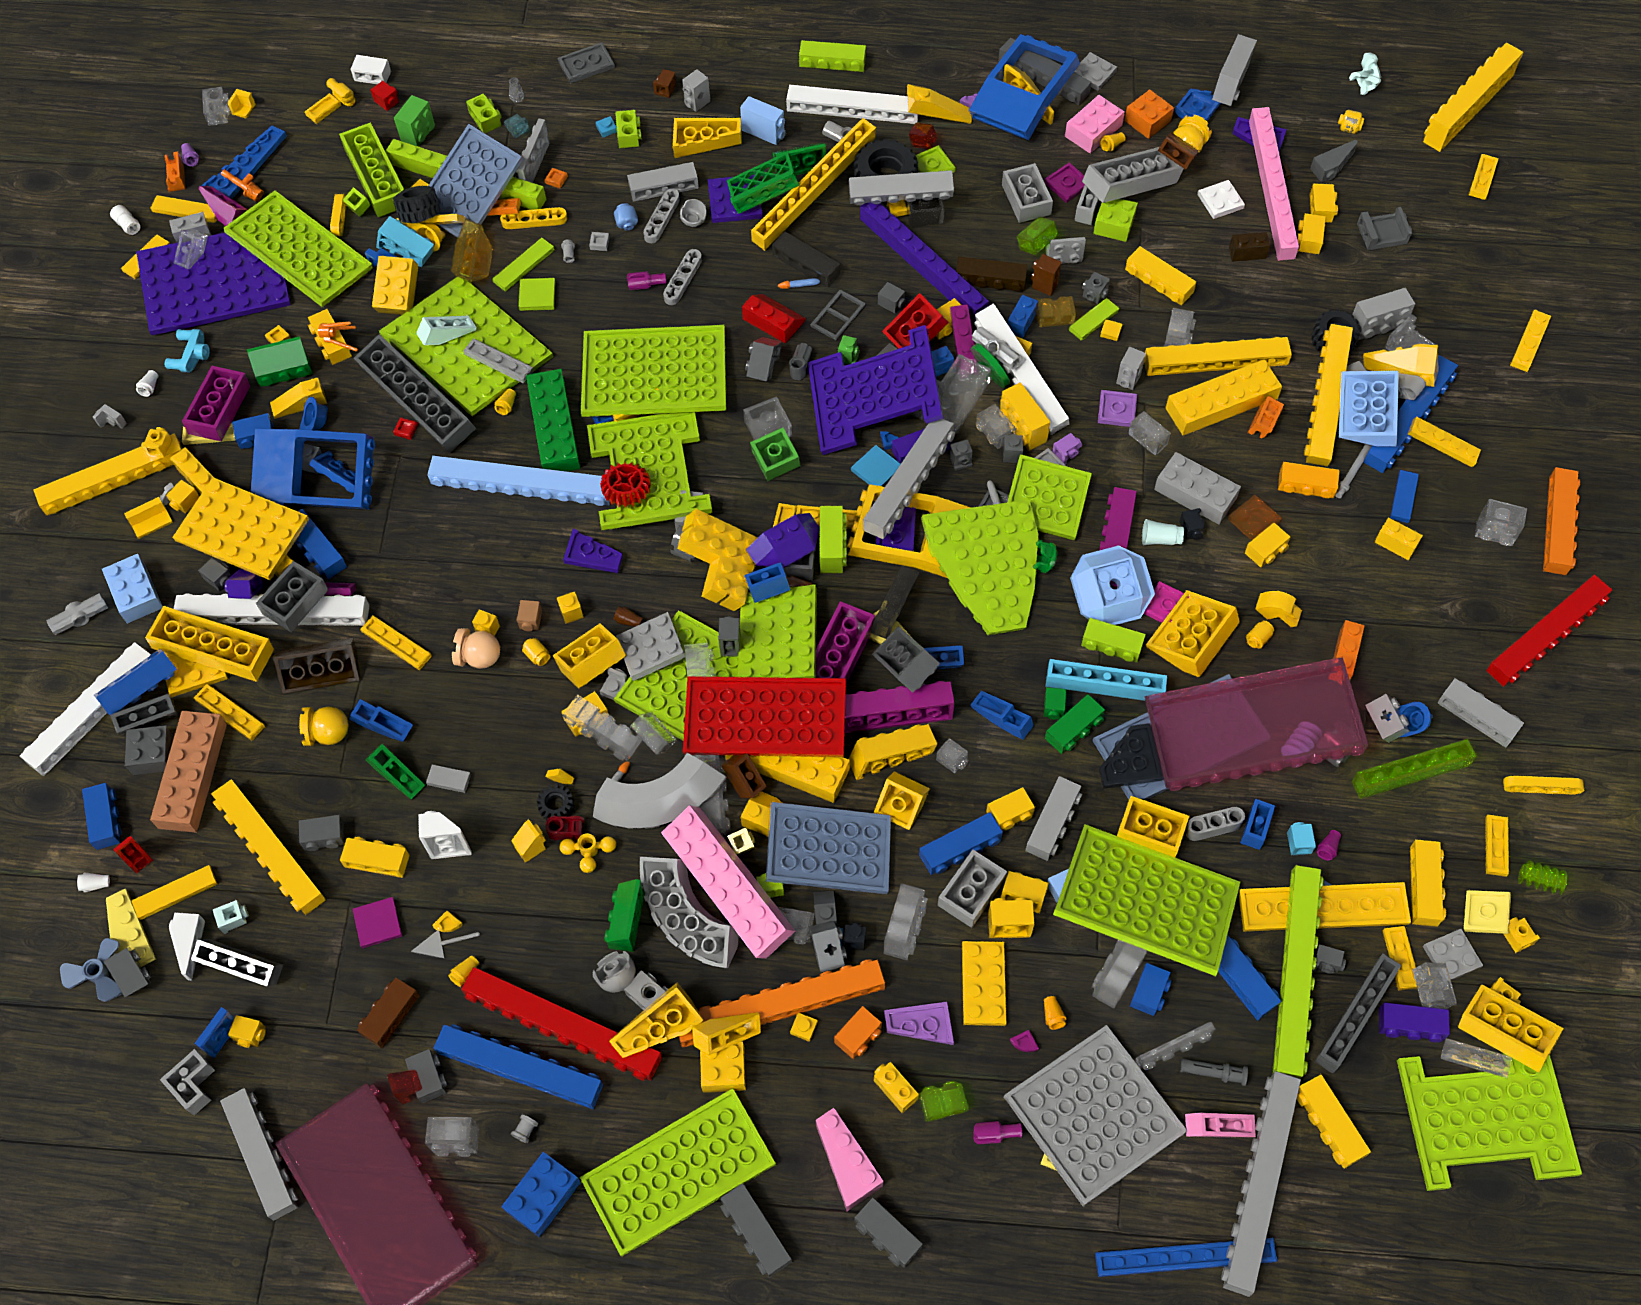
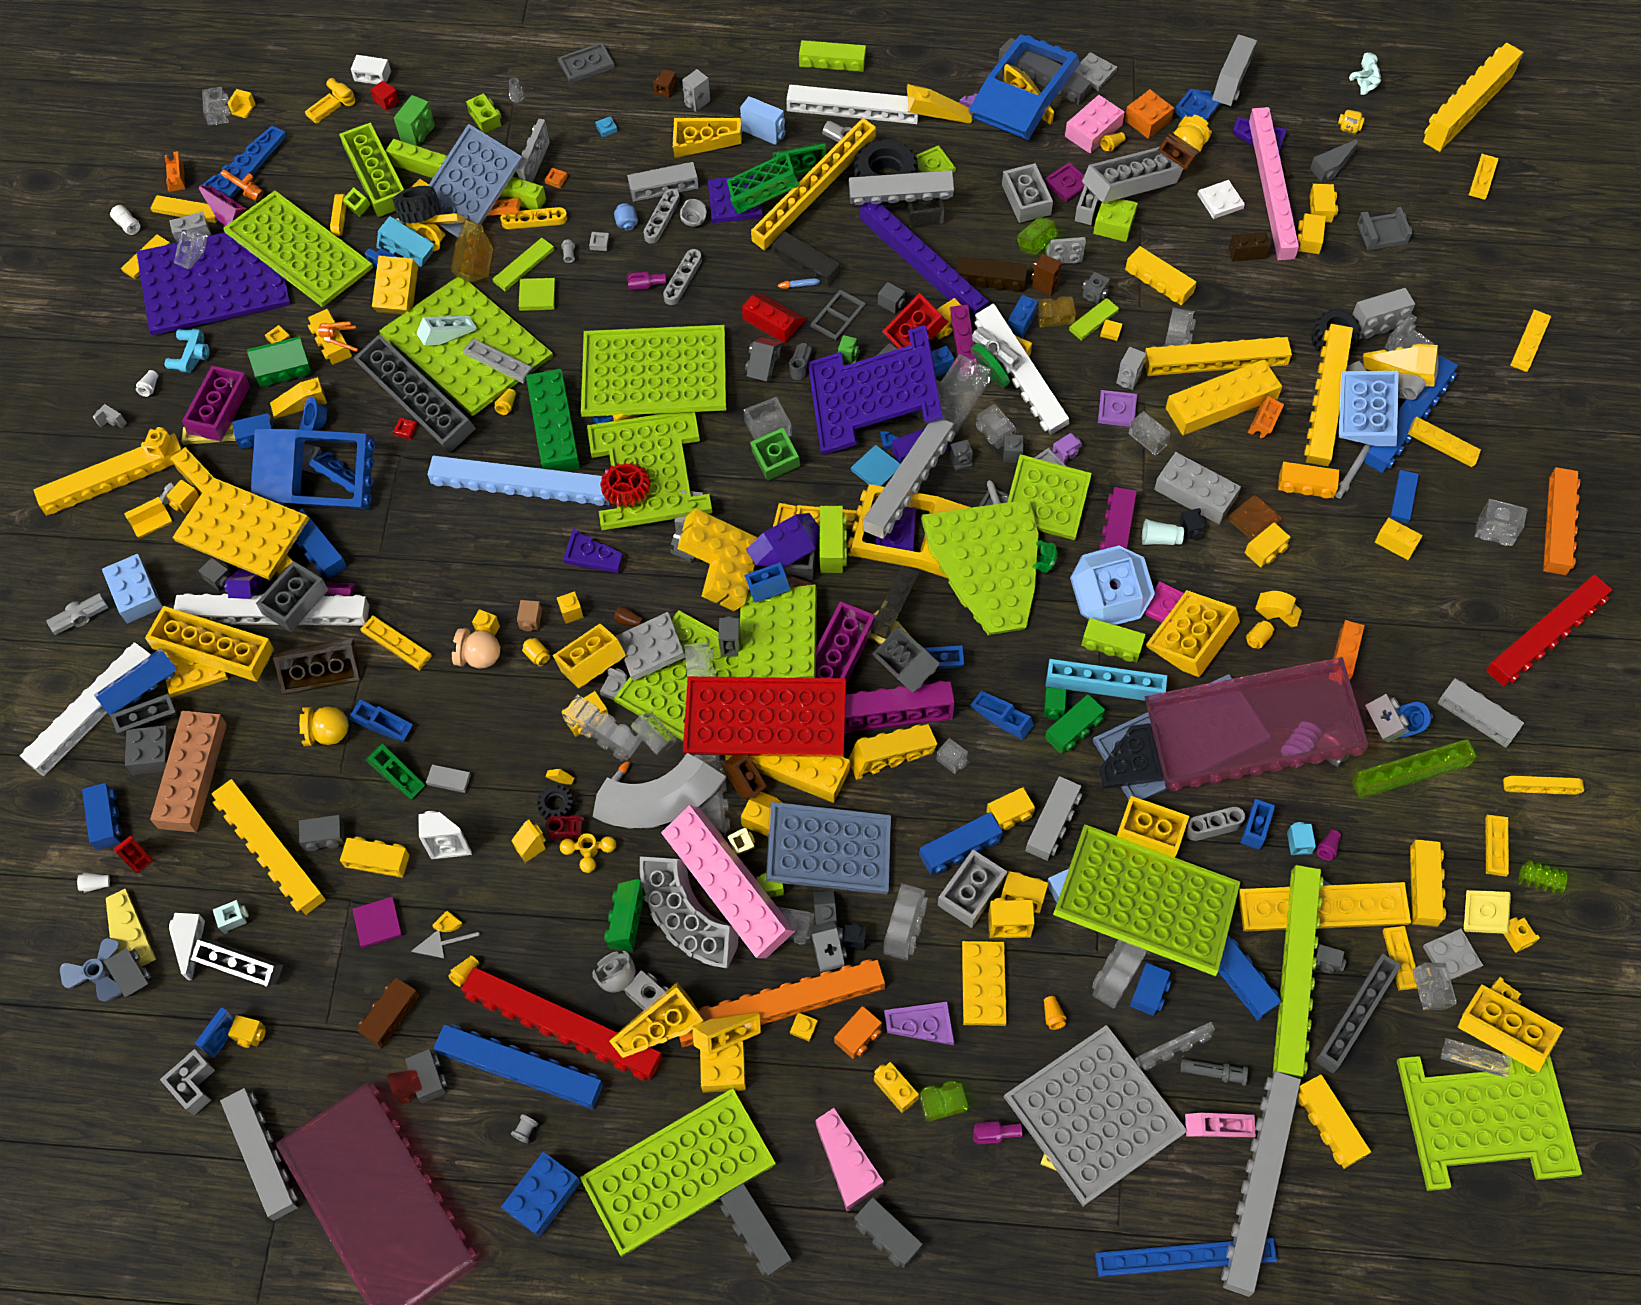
(174, 892): yellow tile -> none
(189, 155): medium lavender cone -> none
(230, 712): yellow tile -> none
(452, 1135): clear brick -> none
(516, 125): clear light blue bracket -> none
(627, 128): lime brick -> none
(898, 208): yellow plate -> none
(901, 799): yellow slope -> none
(922, 135): clear red brick -> none
(1024, 1042): magenta tile -> none
(1025, 416): yellow brick -> none
(1414, 1022): dark purple brick -> none

